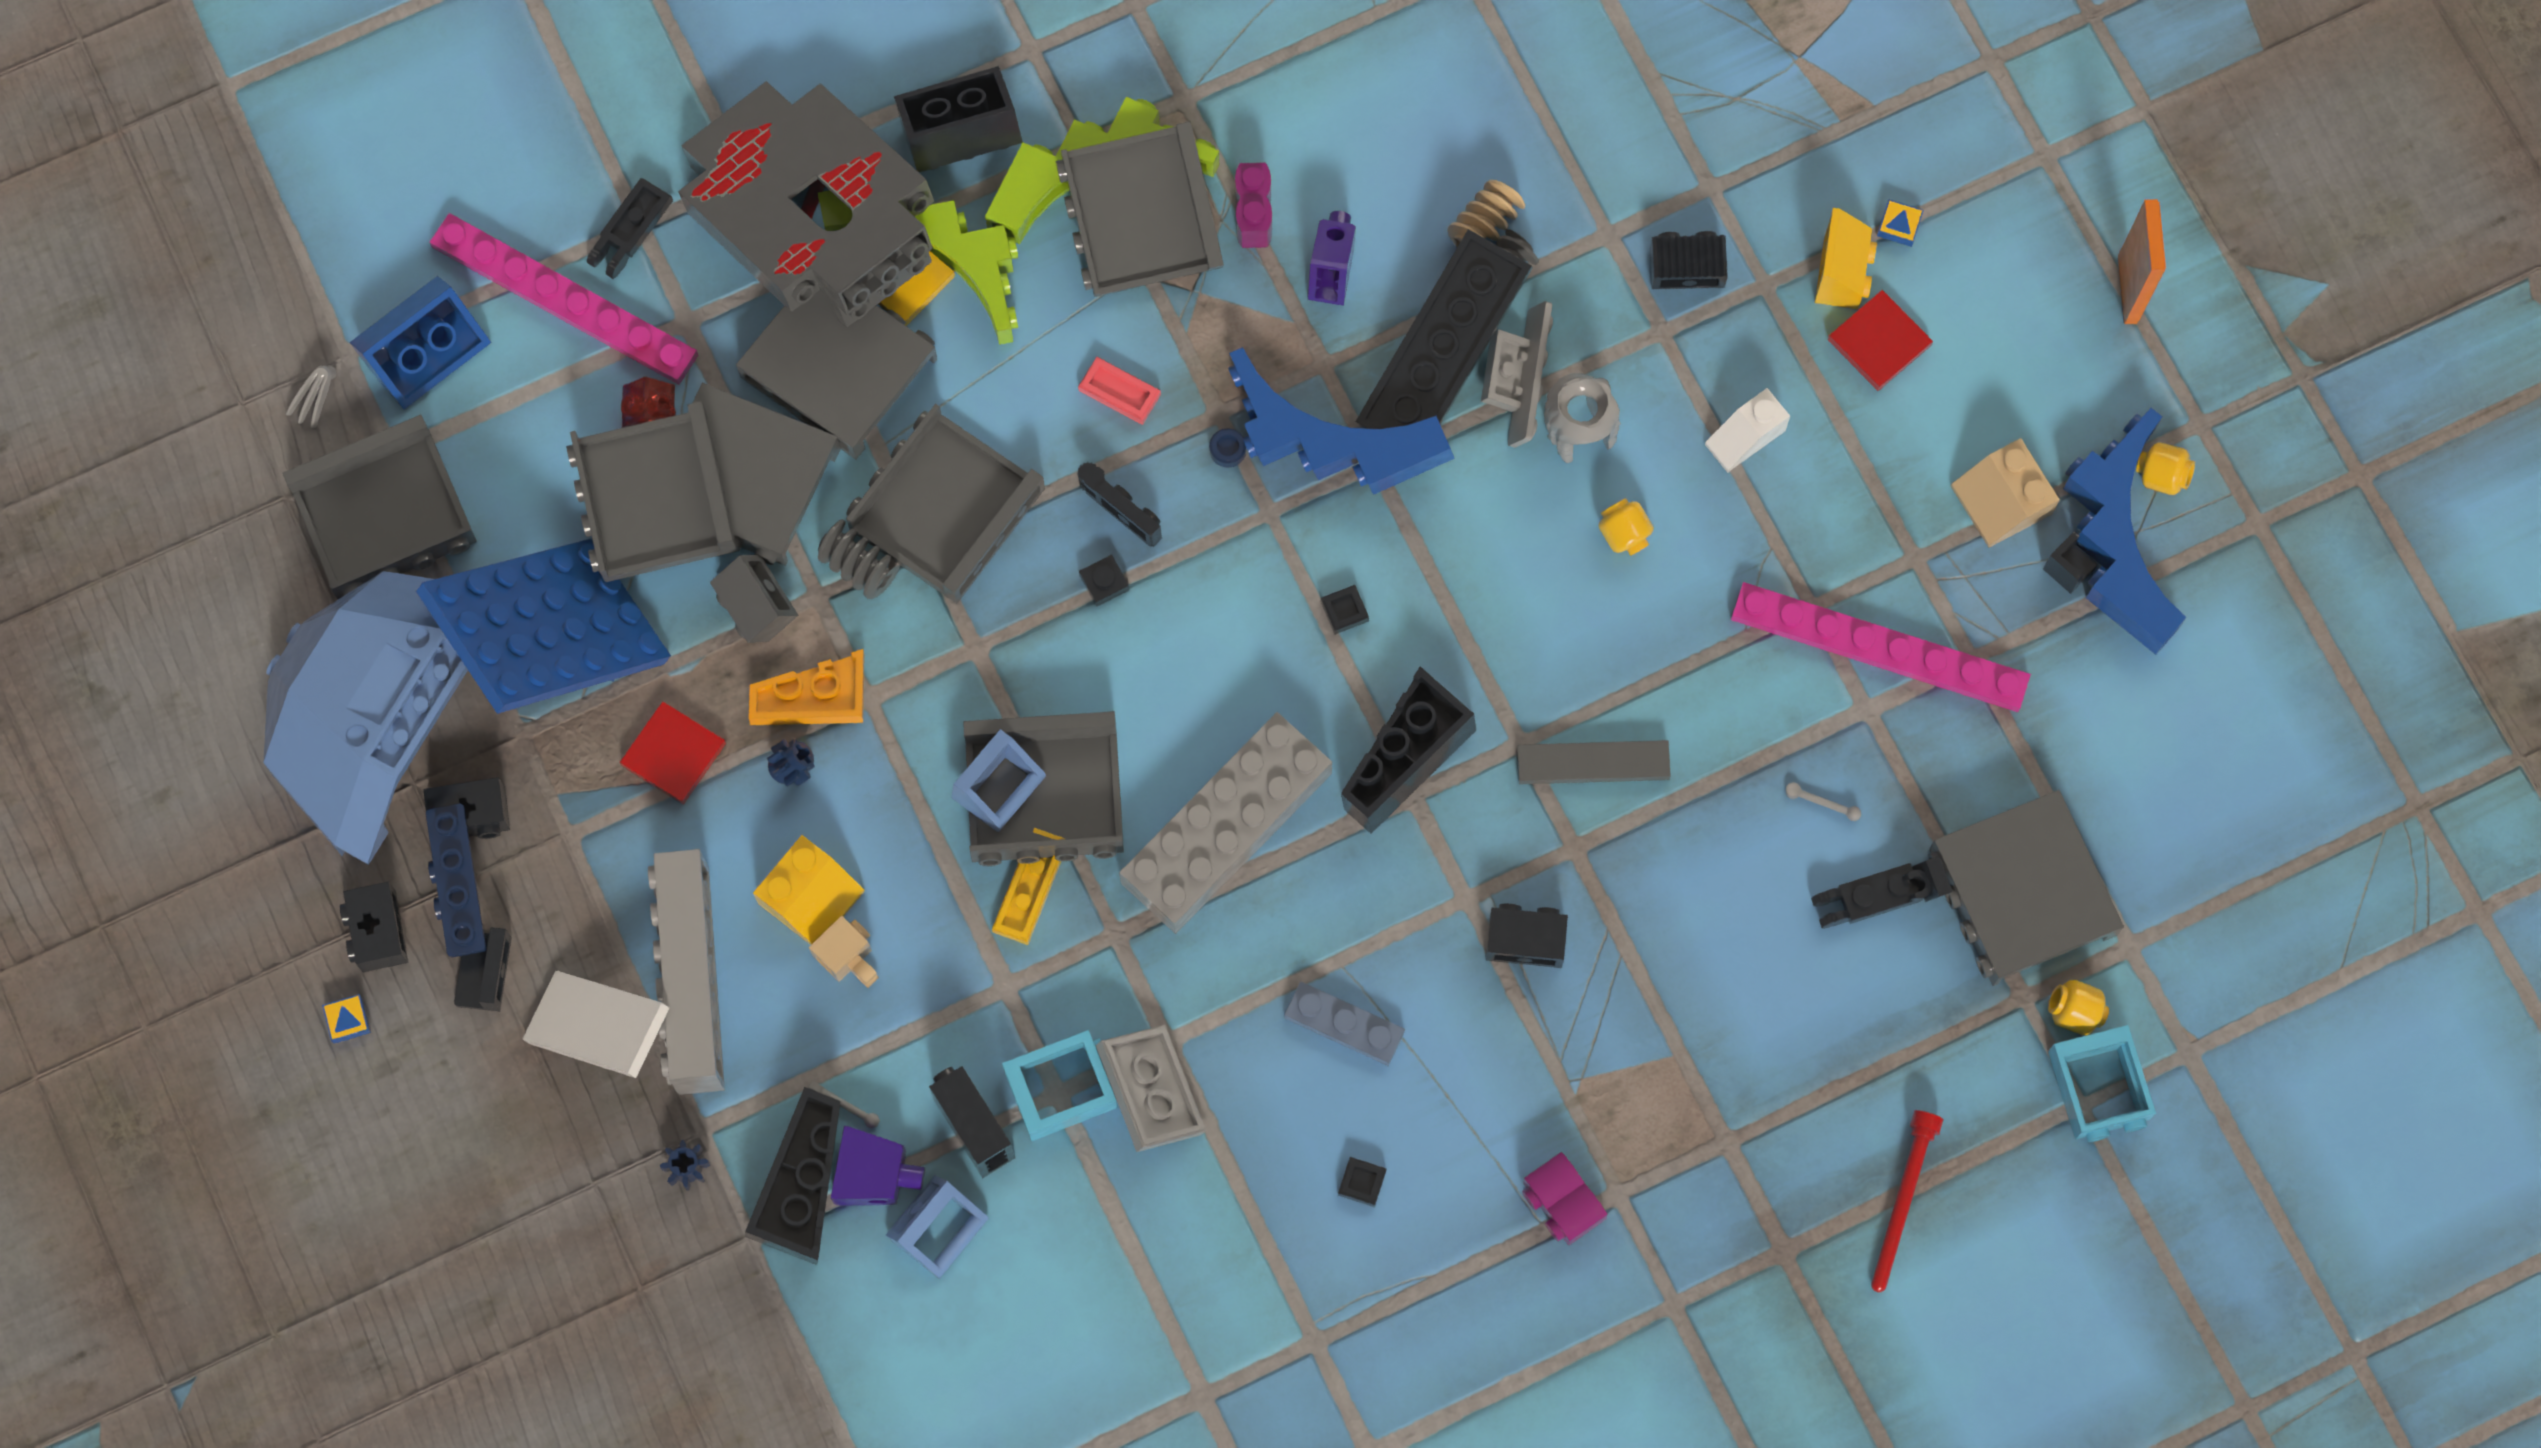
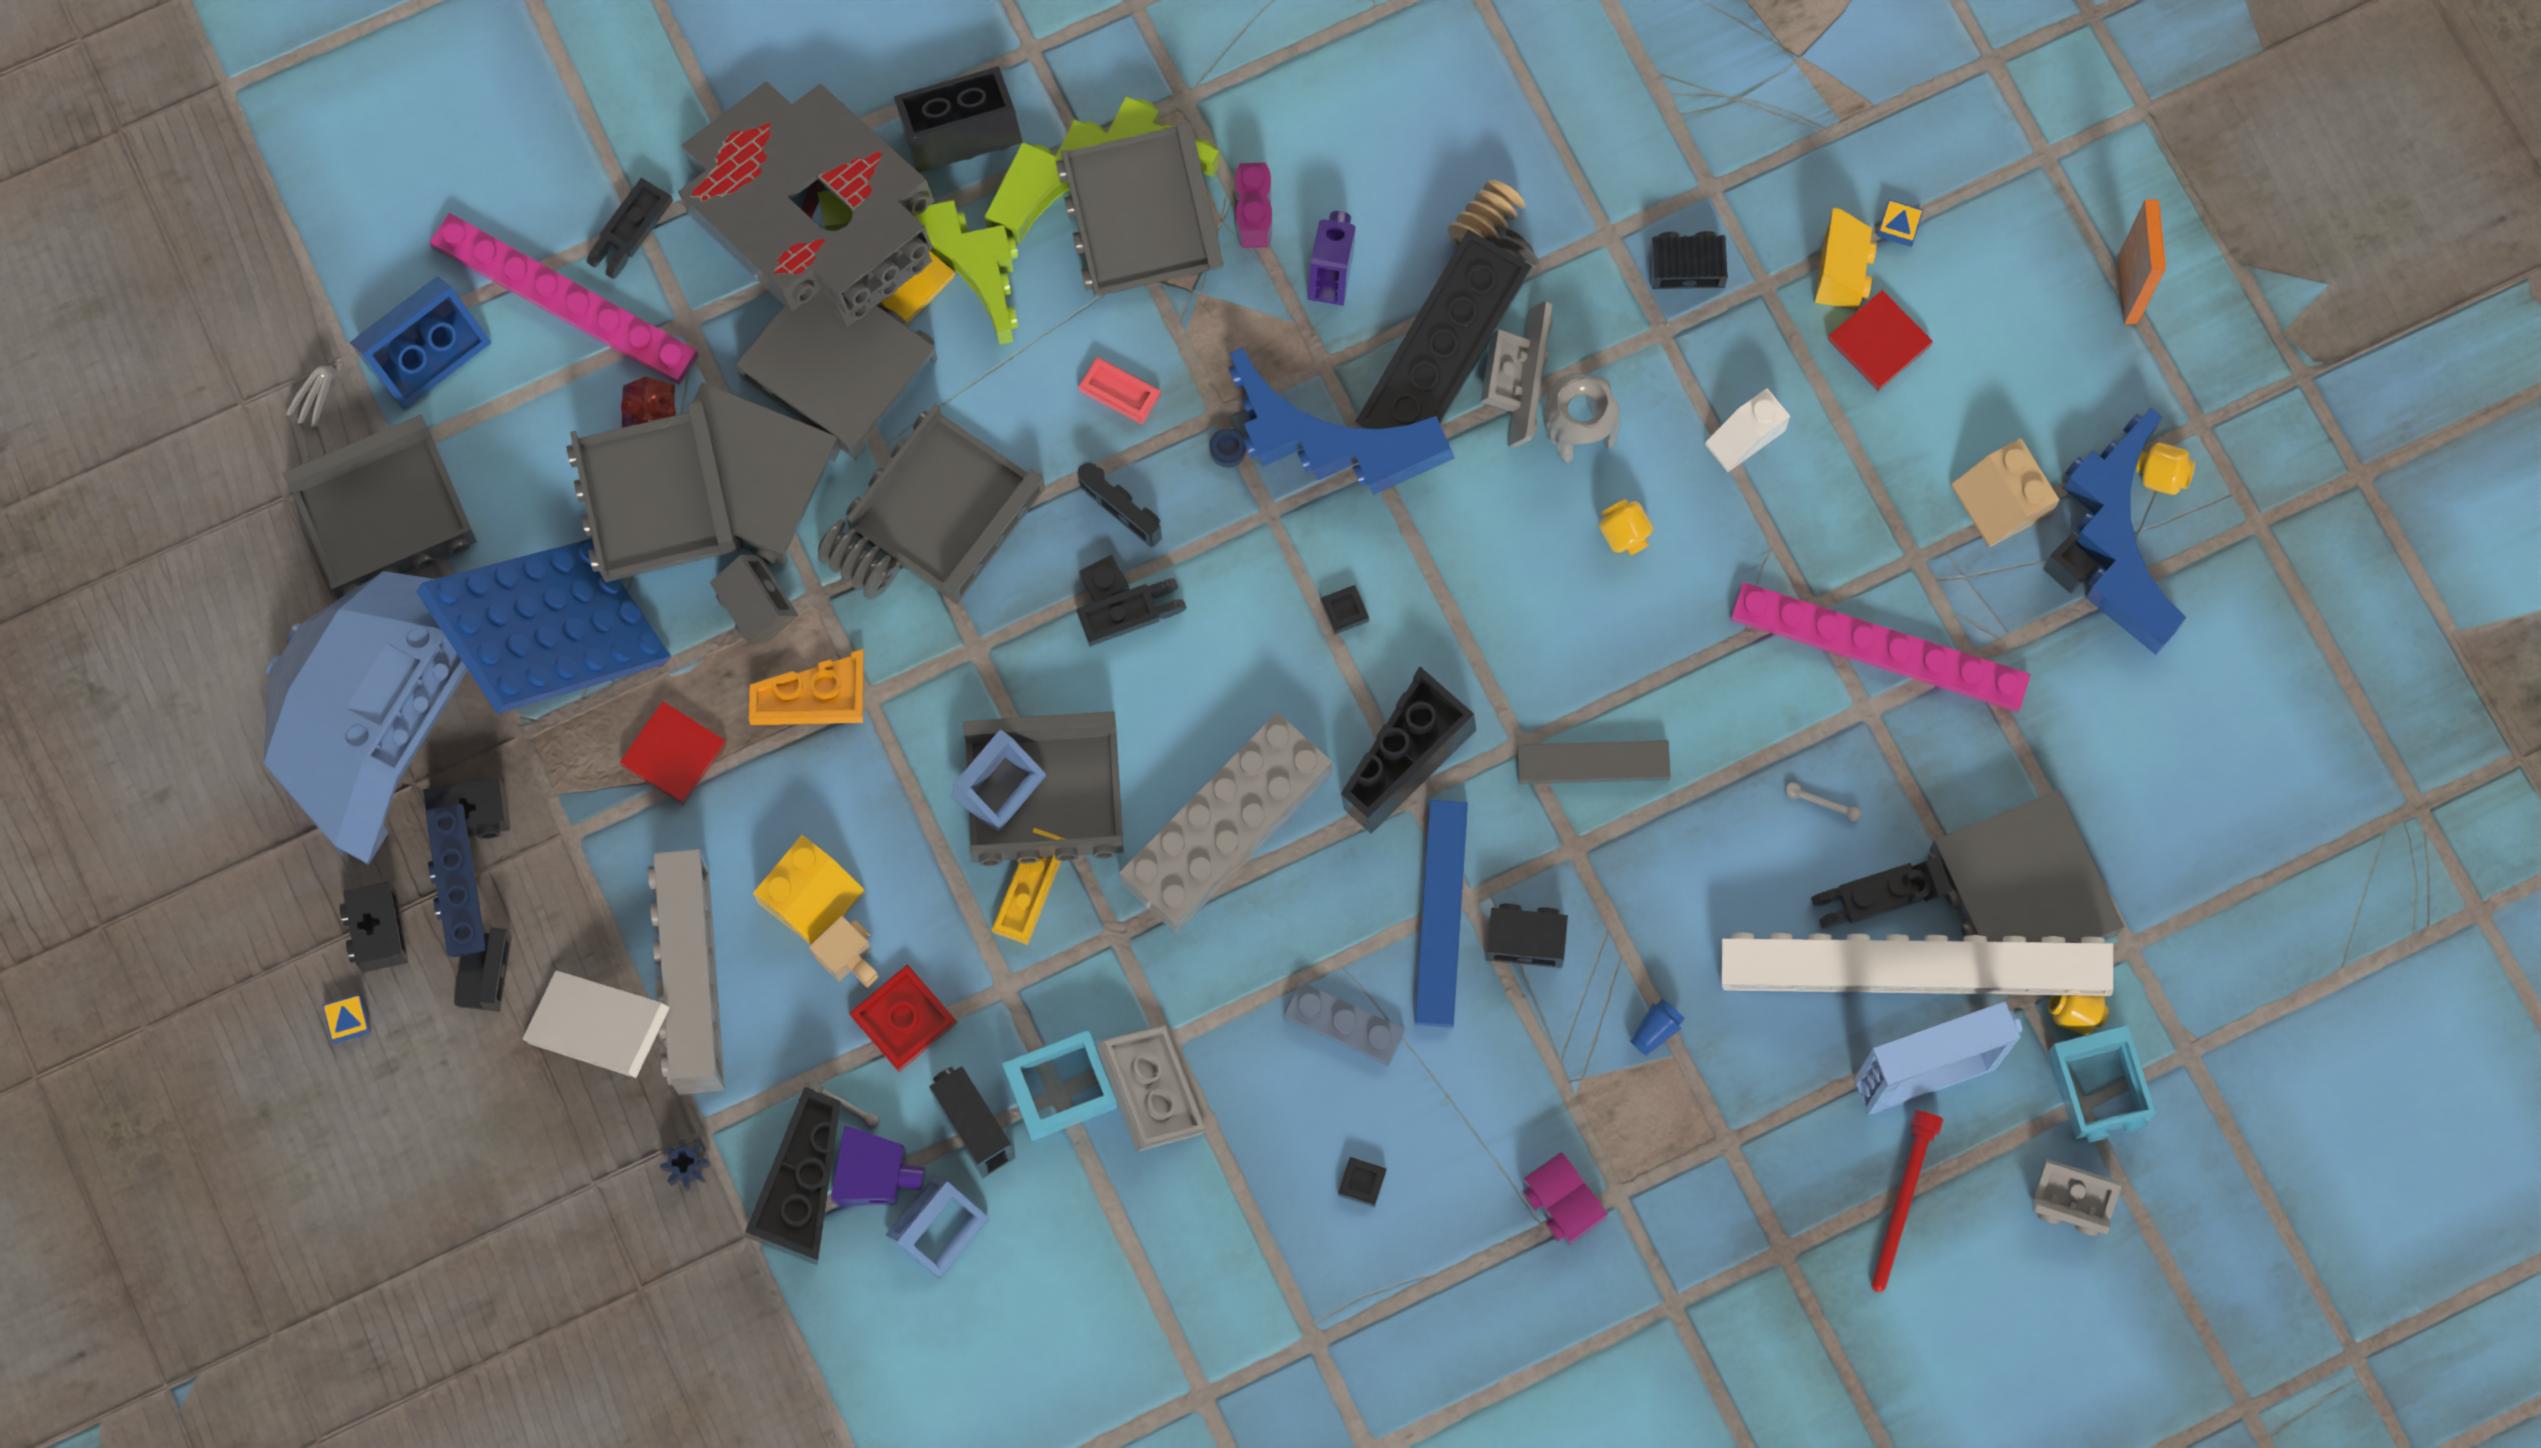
(790, 762): dark blue gear -> none
(903, 1018): none -> red tile
(1128, 611): none -> black hinge
(1441, 913): none -> blue tile
(1656, 1027): none -> blue cone
(1917, 966): none -> white brick
(1937, 1057): none -> light blue window
(2075, 1197): none -> light grey bracket

